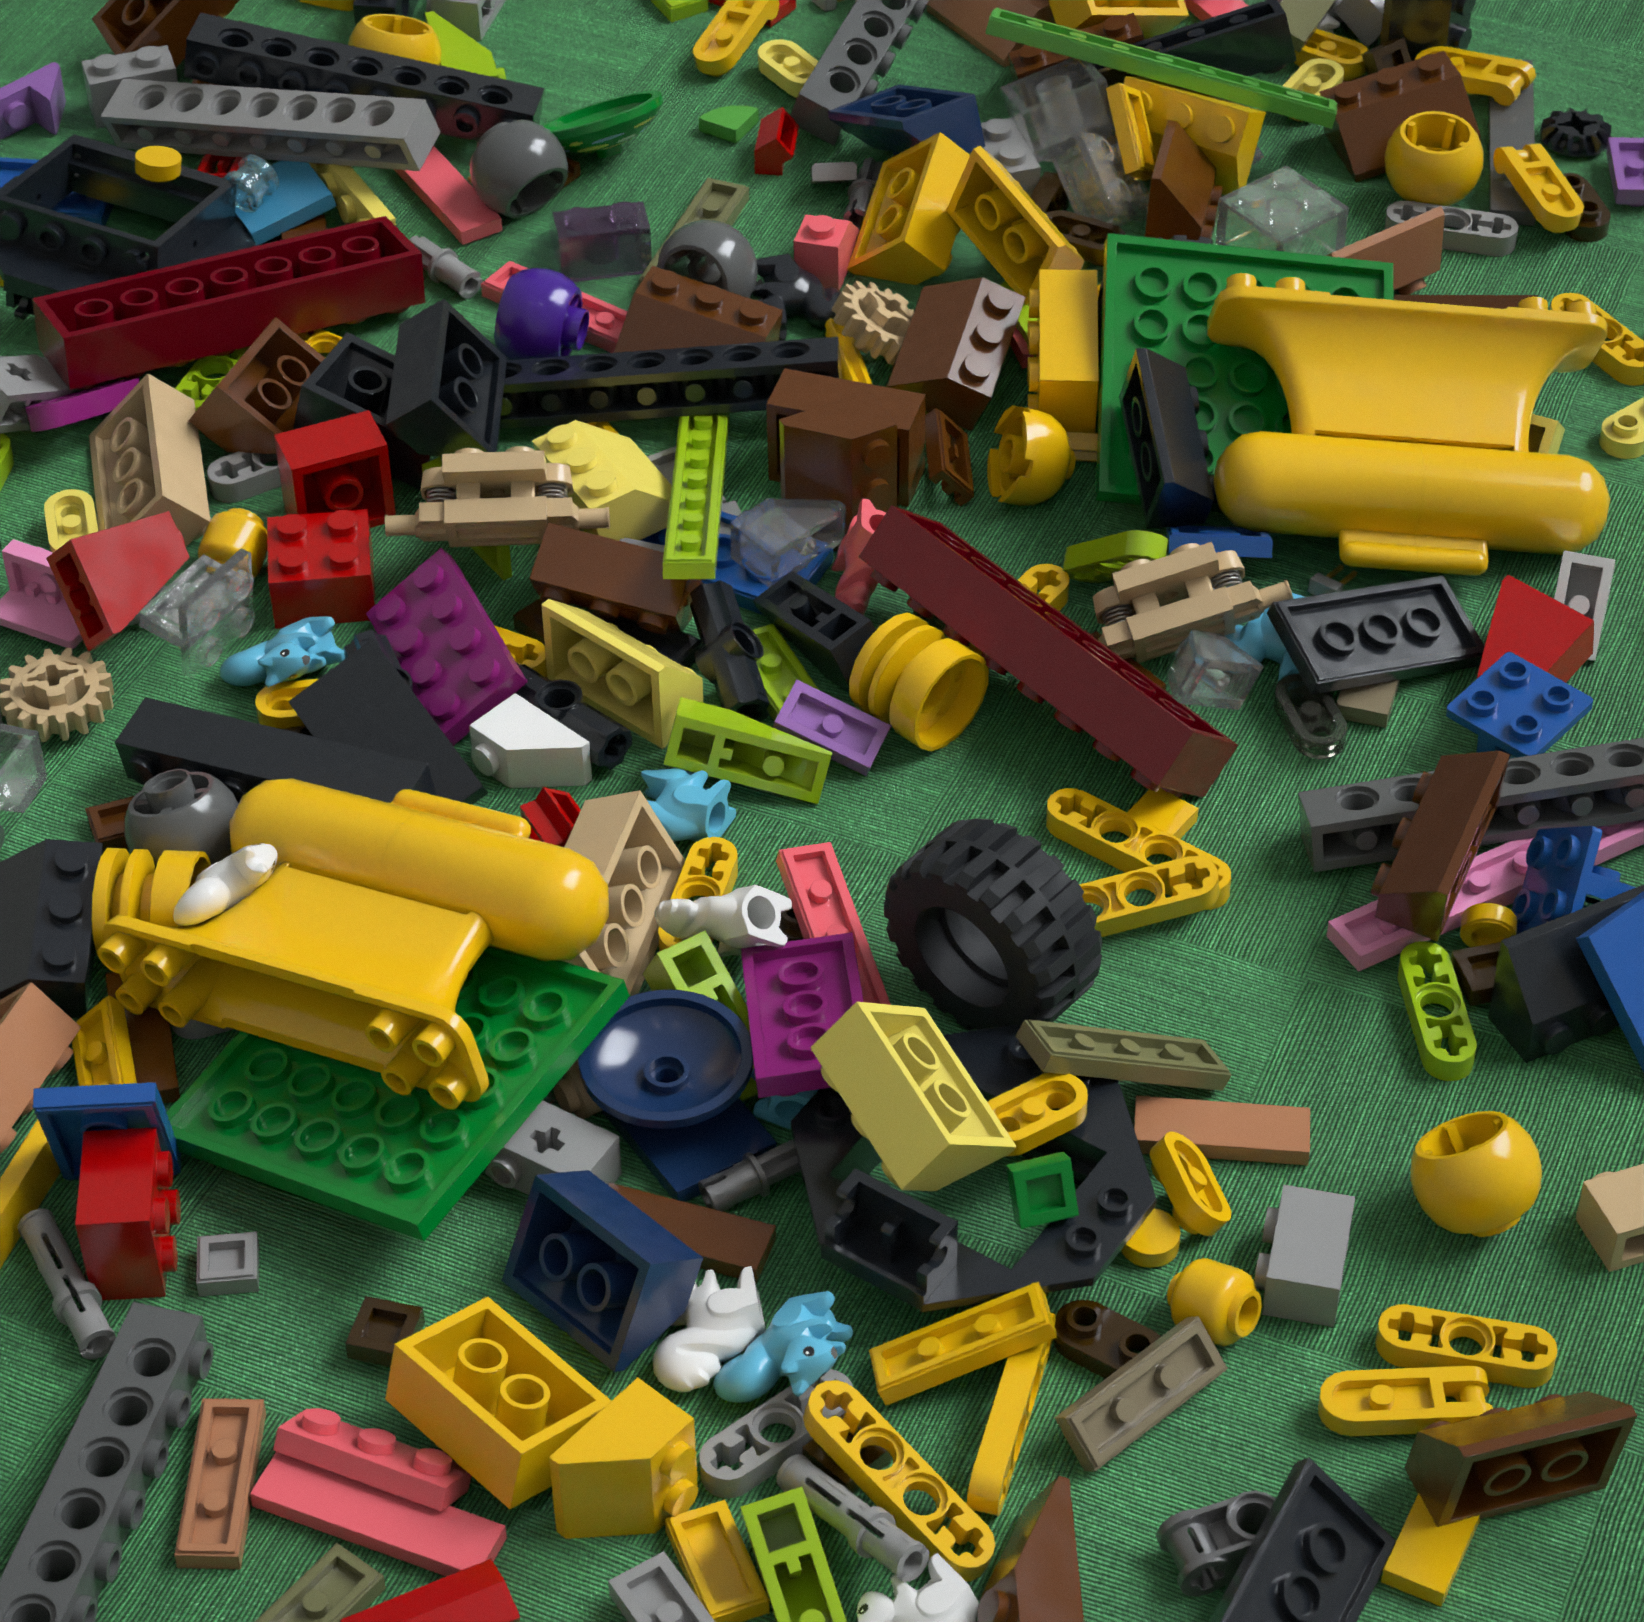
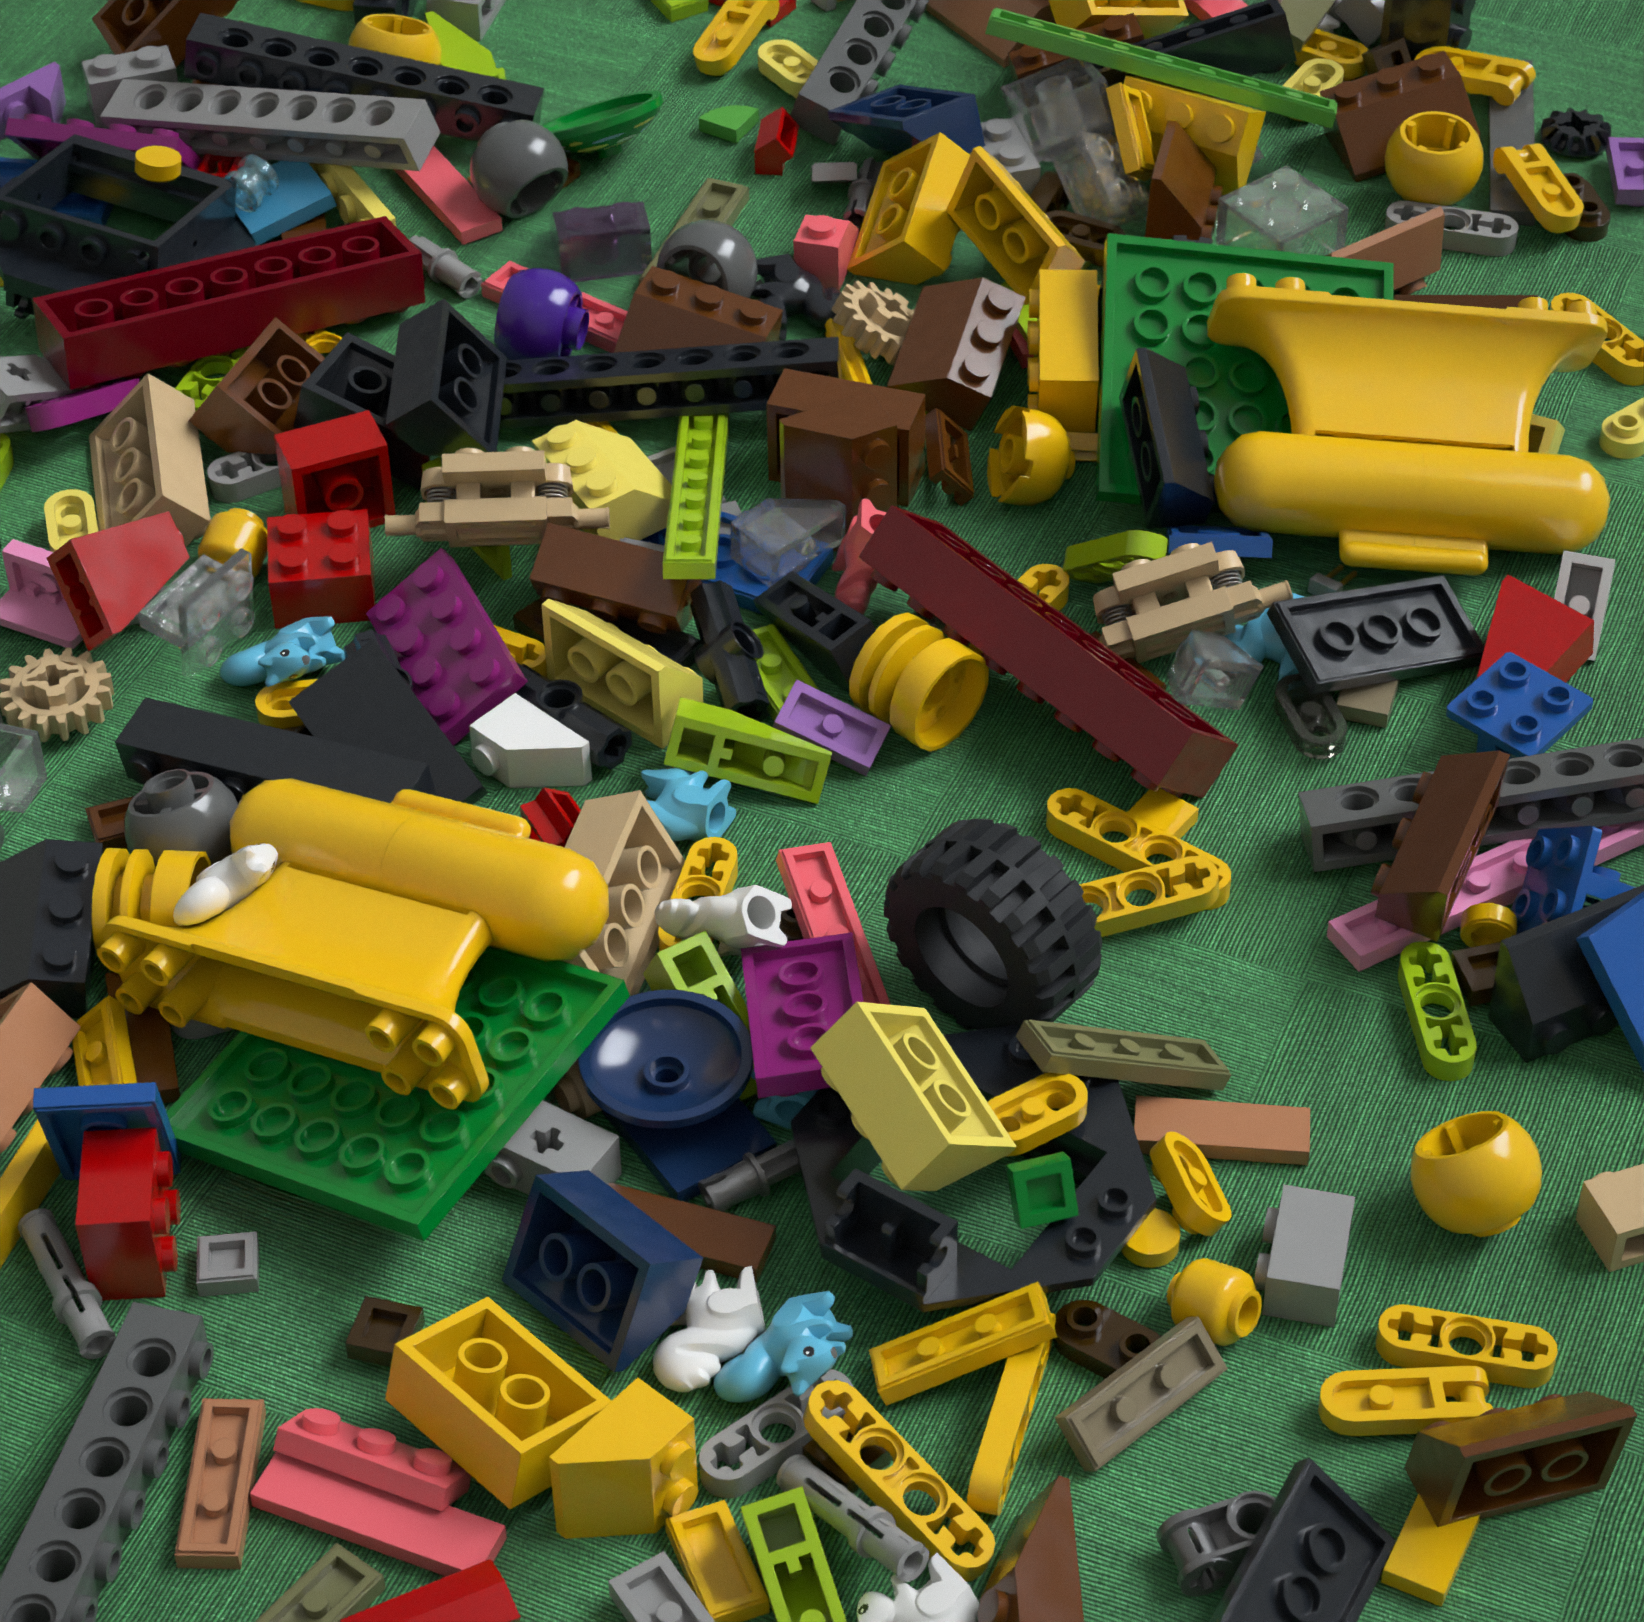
(40, 136): none -> magenta plate

